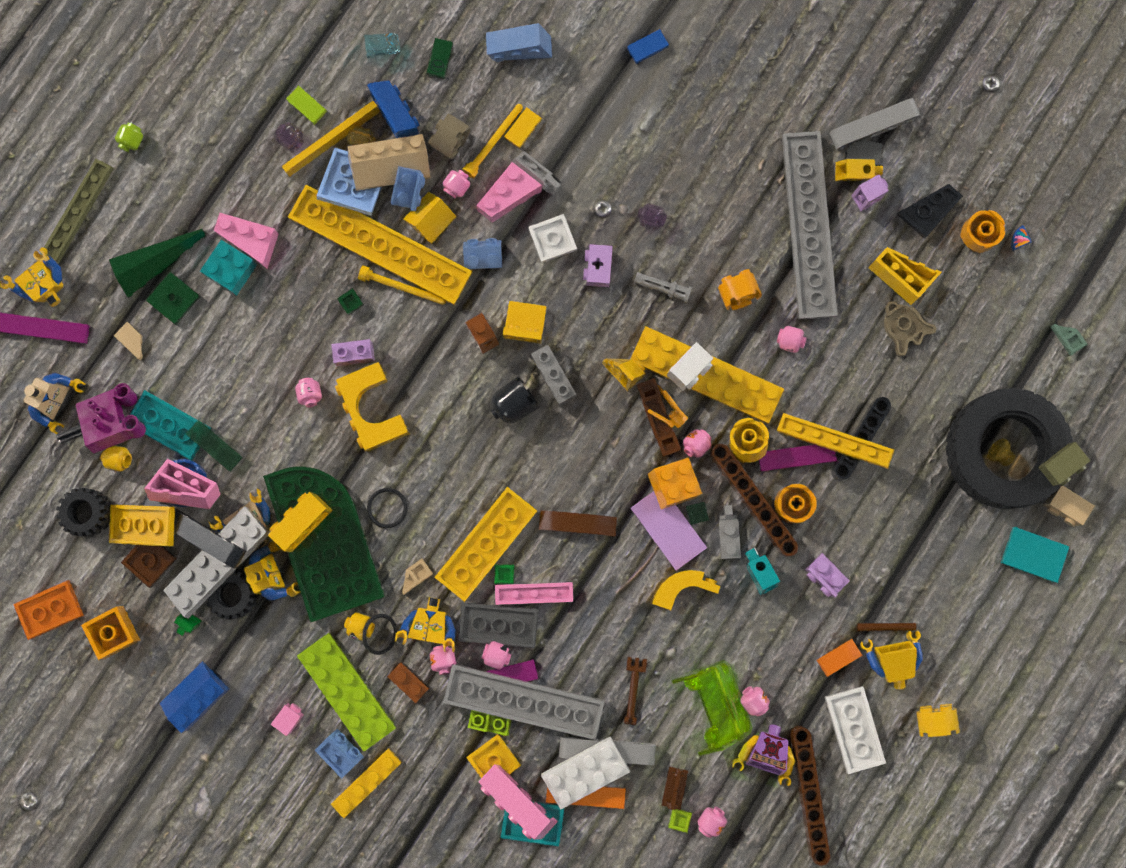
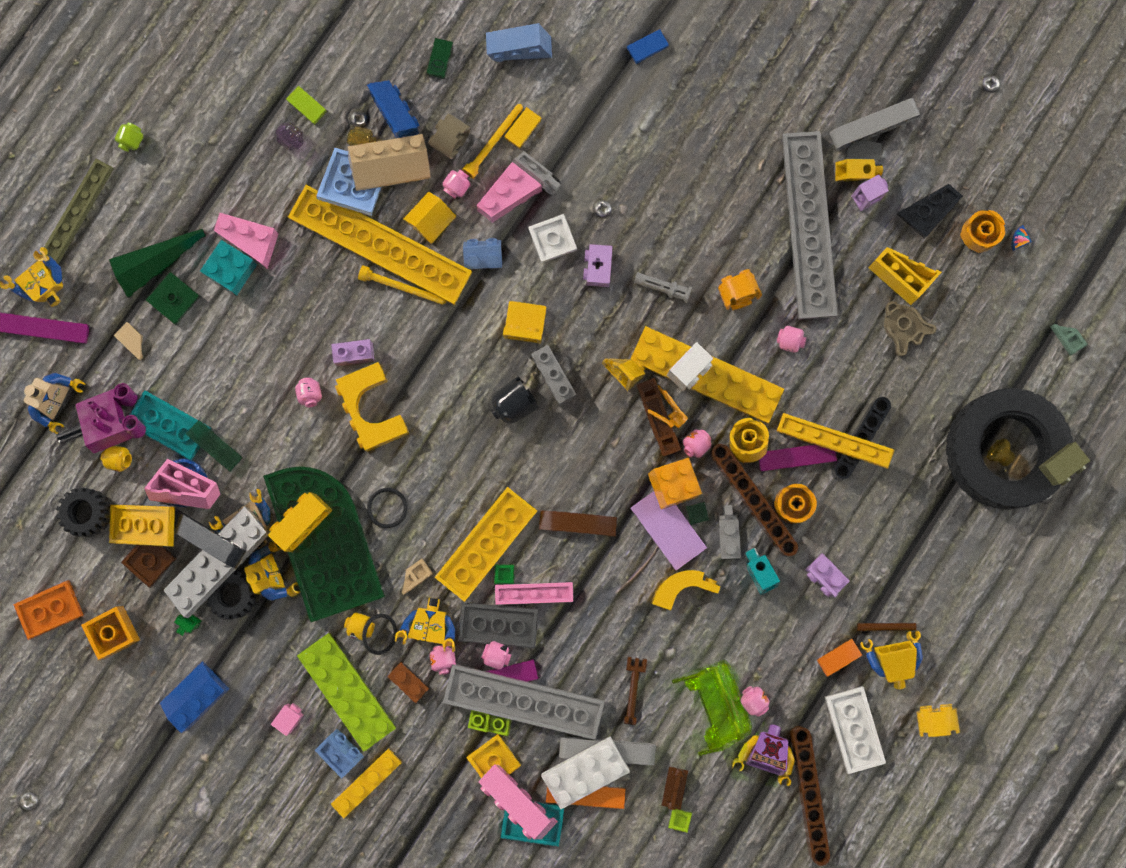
(330, 139): yellow tile -> none
(350, 301): dark green plate -> none
(381, 44): clear light blue leg -> none
(407, 188): medium blue bracket -> none
(482, 333): dark orange torso -> none
(652, 216): clear purple head -> none
(712, 822): bright pink head -> none
(1035, 554): teal tile -> none
(1069, 506): tan brick -> none

